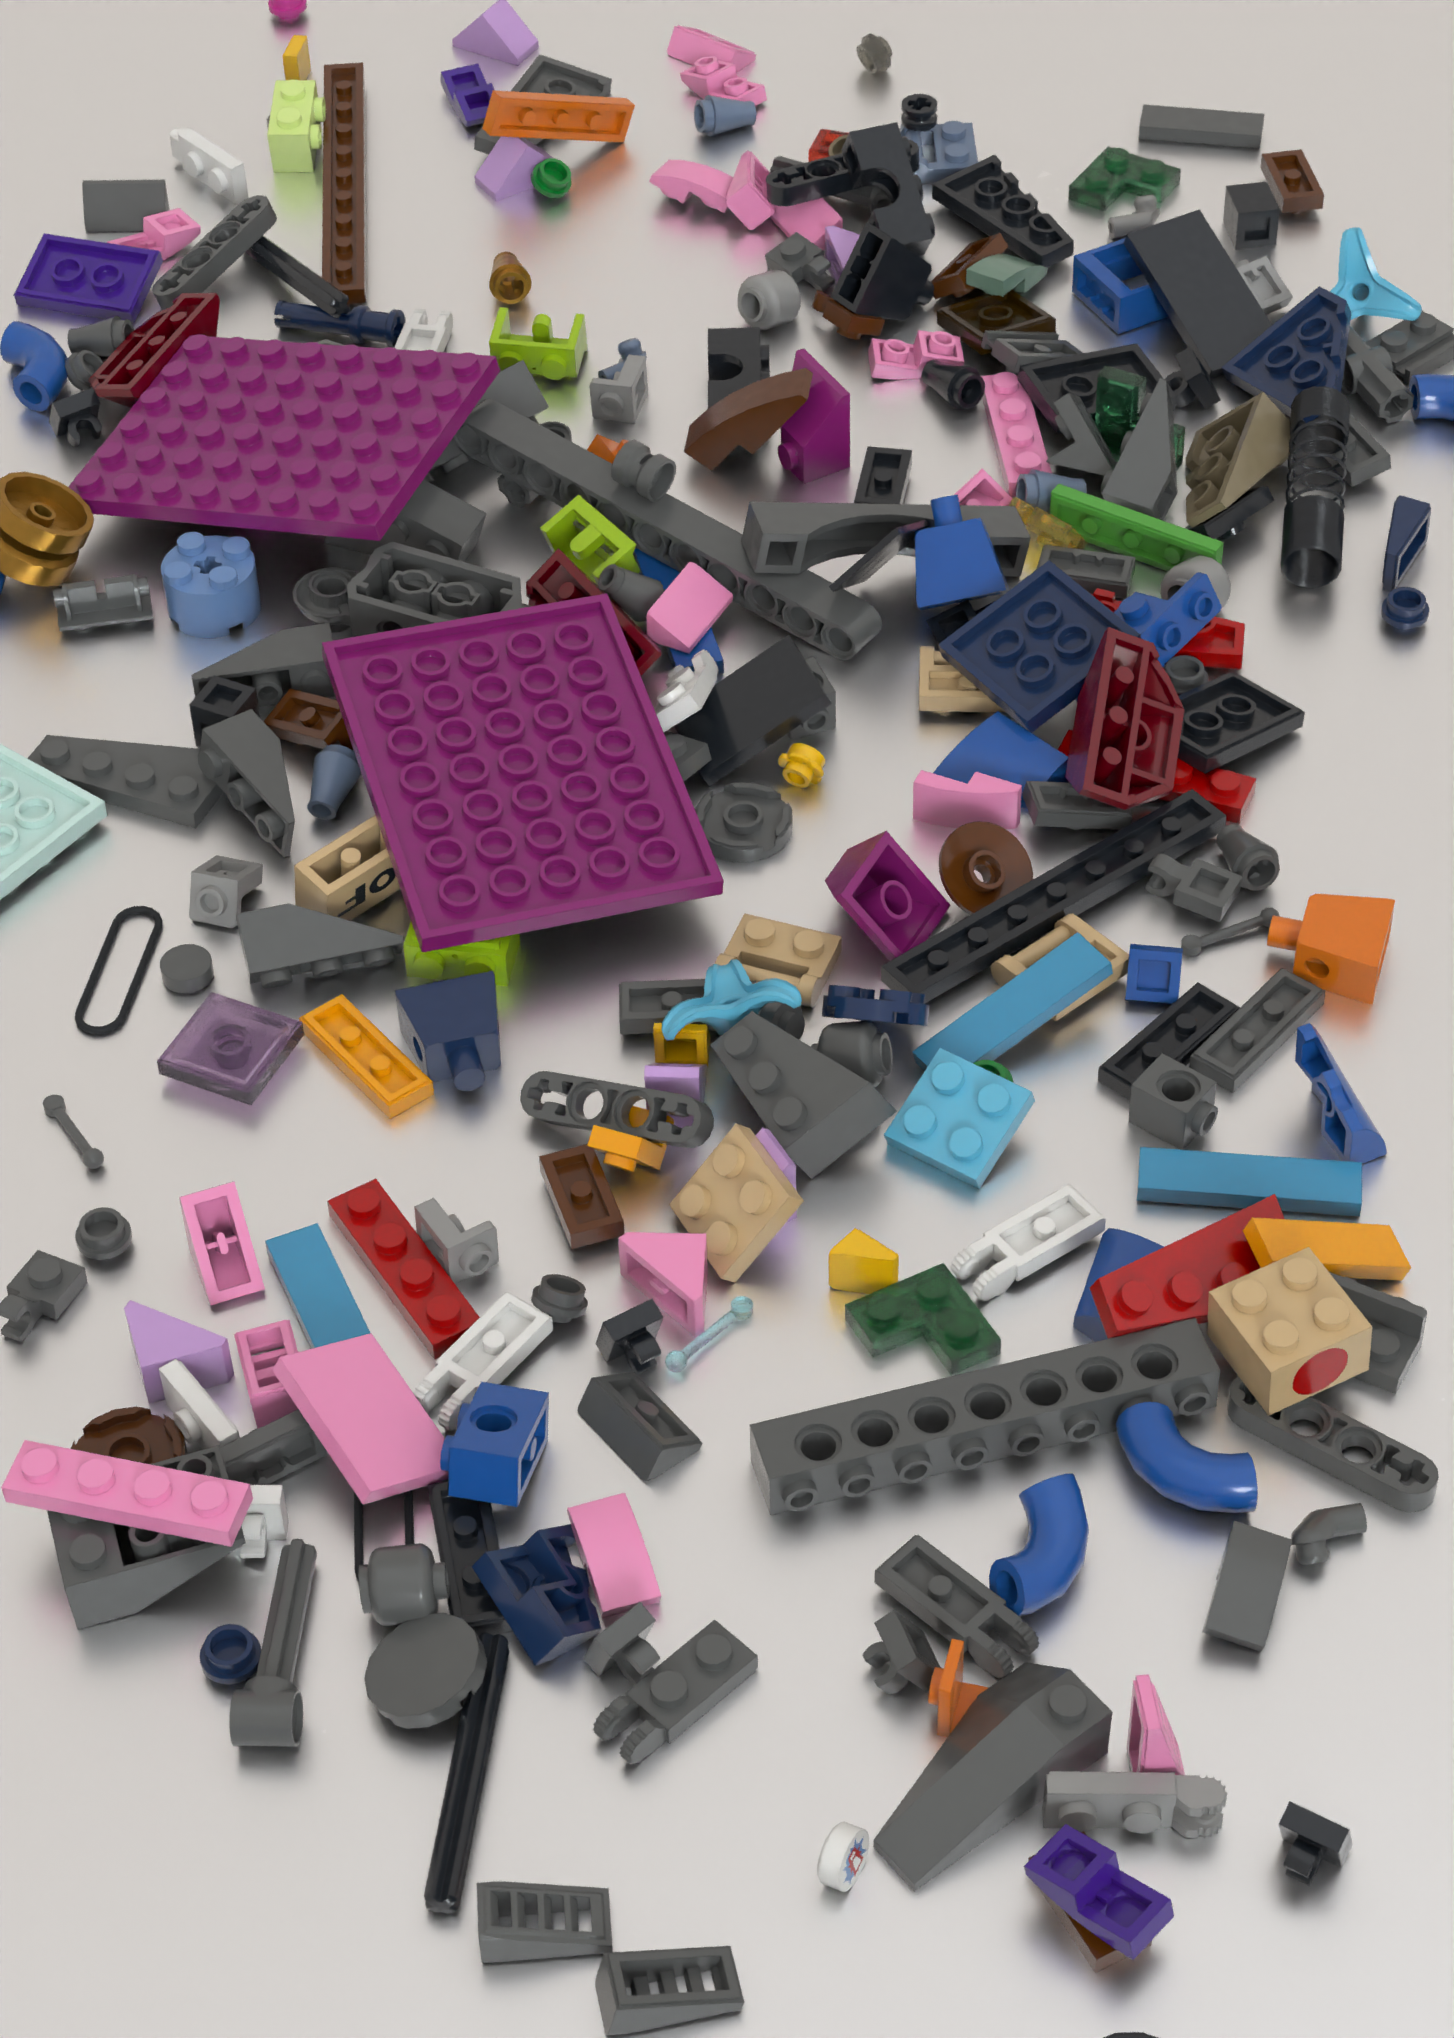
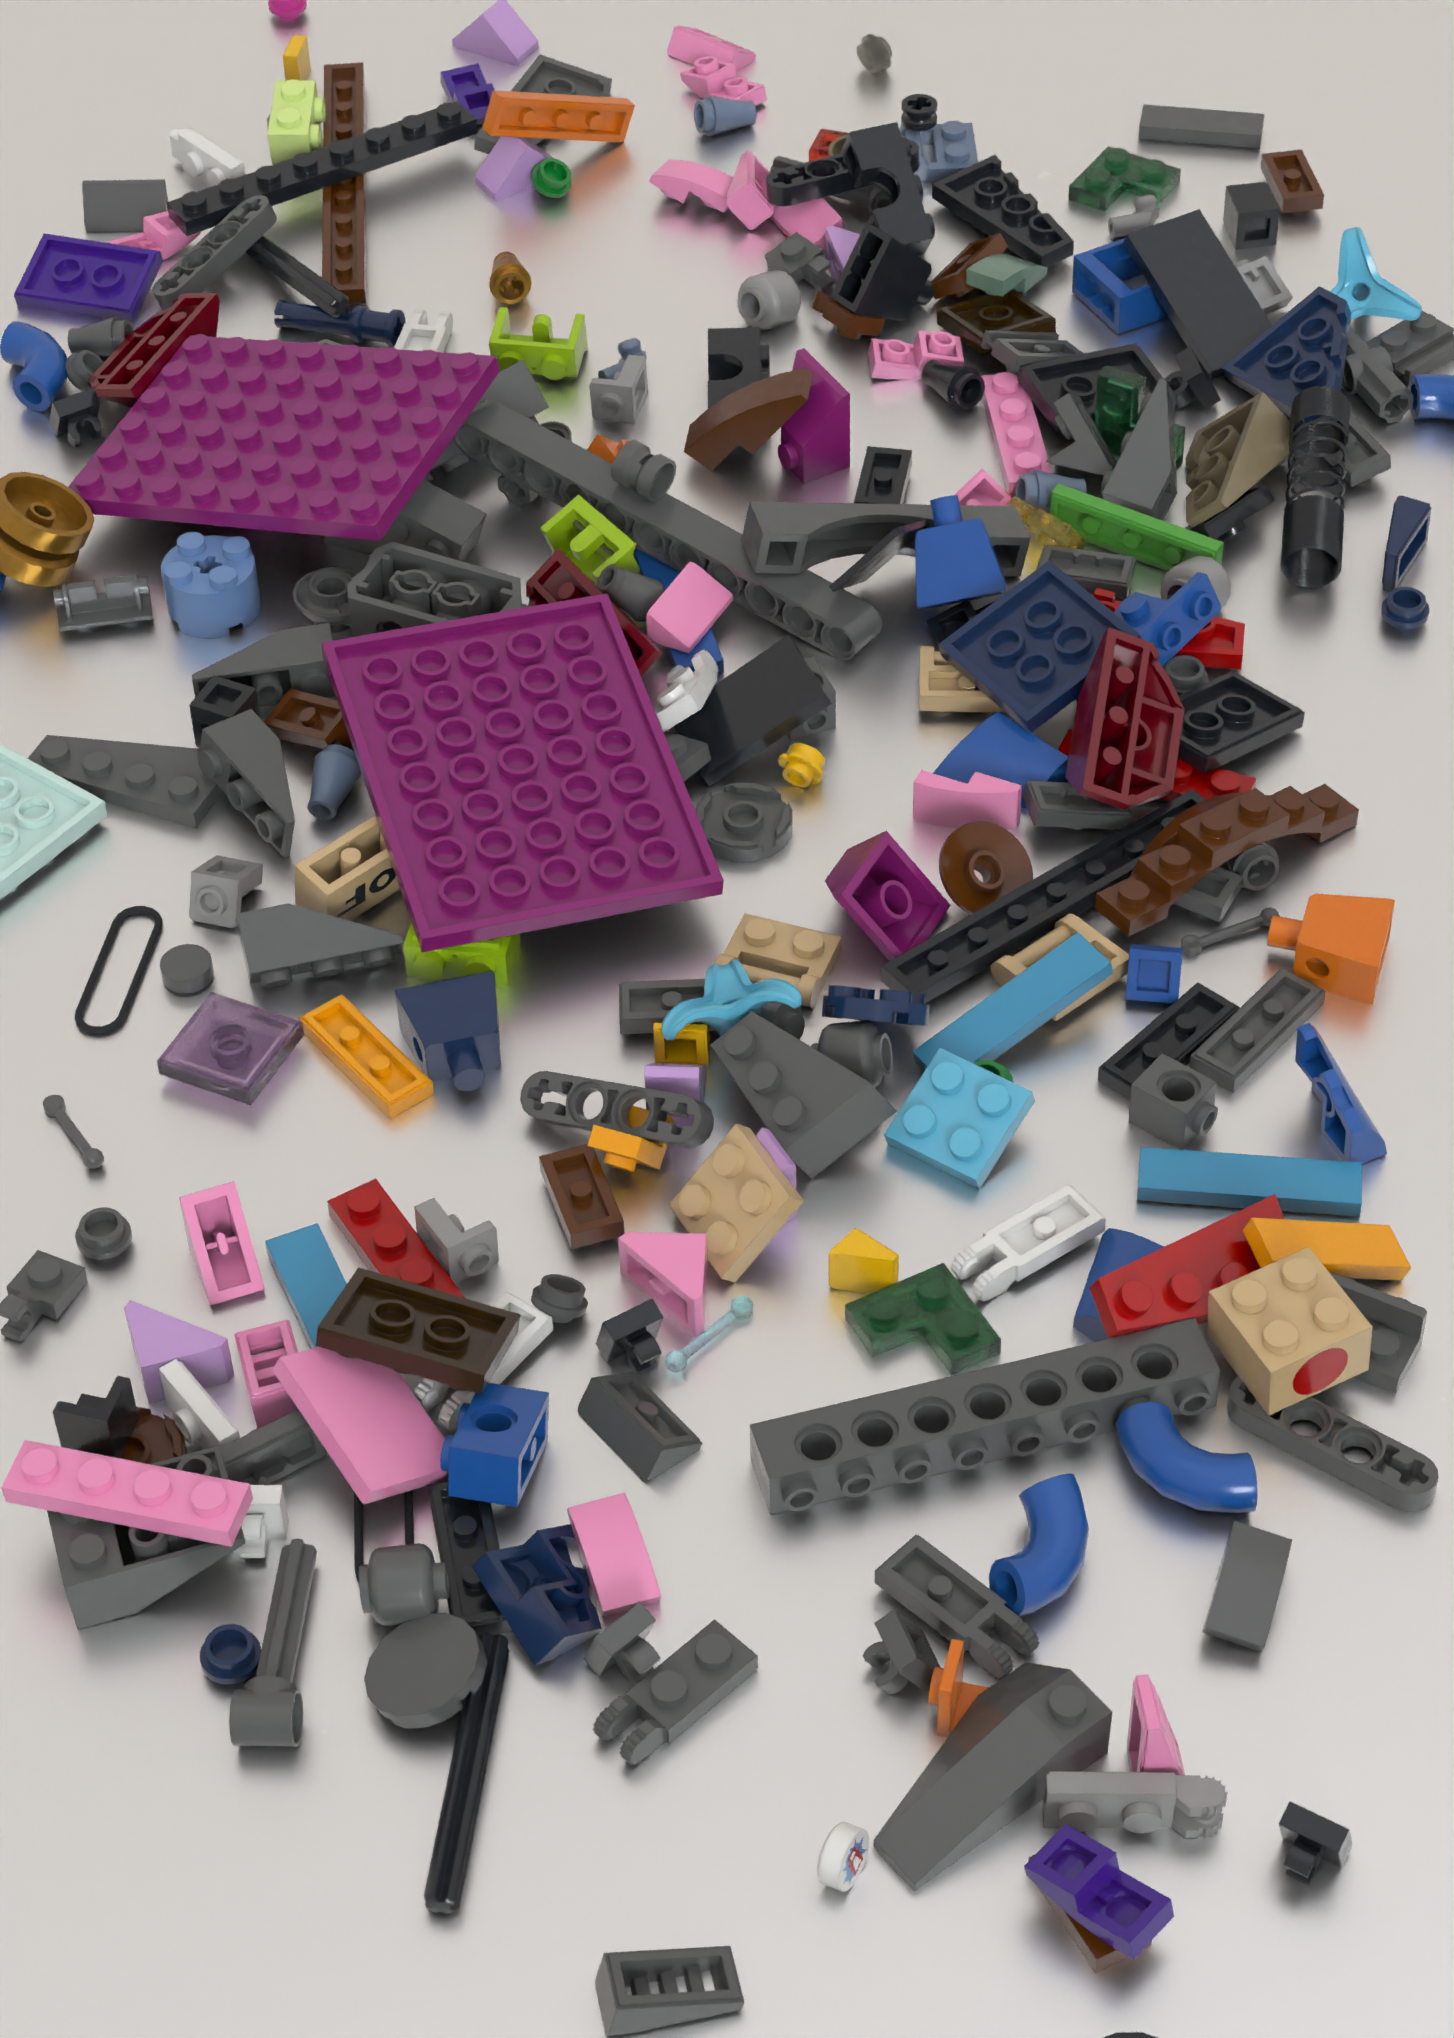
(98, 1423): none -> black panel
(325, 166): none -> black plate
(418, 1330): none -> dark brown plate
(523, 1943): dark grey slope -> none
(1209, 837): none -> reddish brown piece
(1325, 1524): dark grey arm -> none

